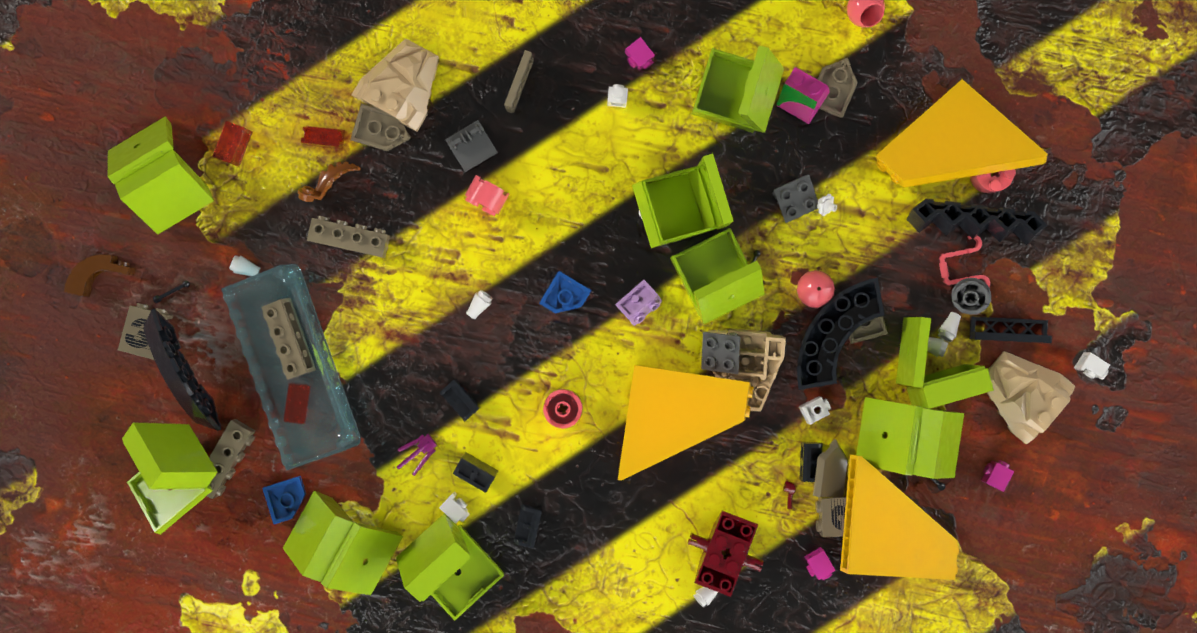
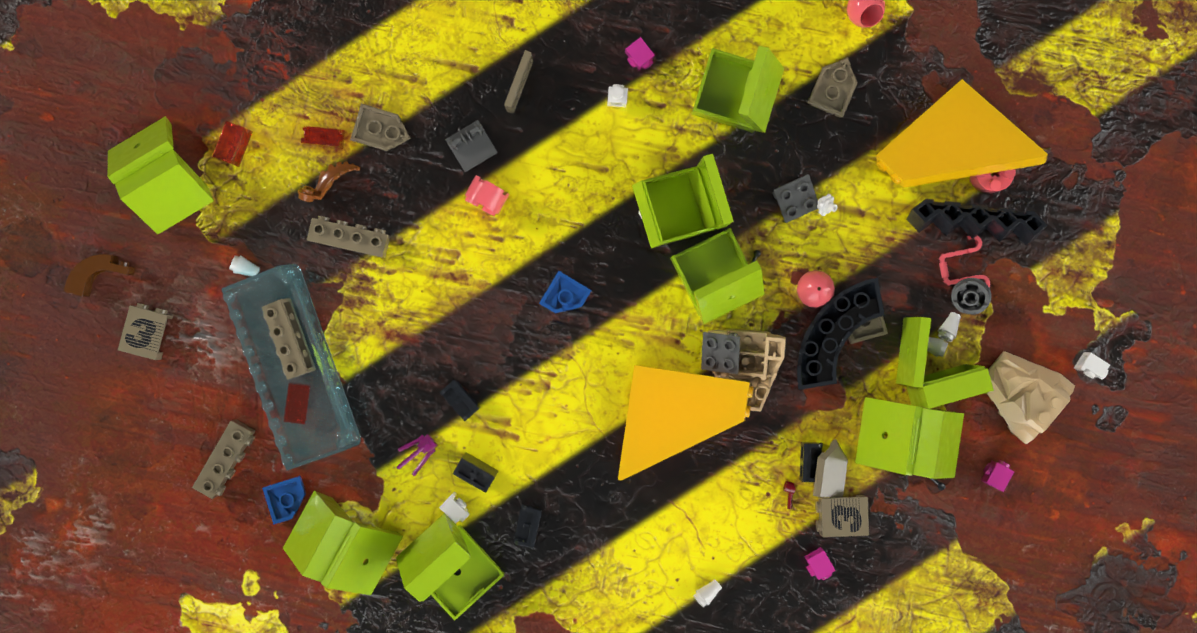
(157, 298): black hinge -> none
(167, 459): lime container -> none
(178, 373): black brick -> none
(401, 84): tan wedge -> none
(479, 304): white cone -> none
(558, 418): coral brick -> none
(639, 303): lavender bracket -> none
(721, 571): dark red slope -> none
(802, 95): dark pink slope -> none
(808, 410): white brick -> none
(890, 532): yellow slope -> none
(1003, 336): black fence -> none

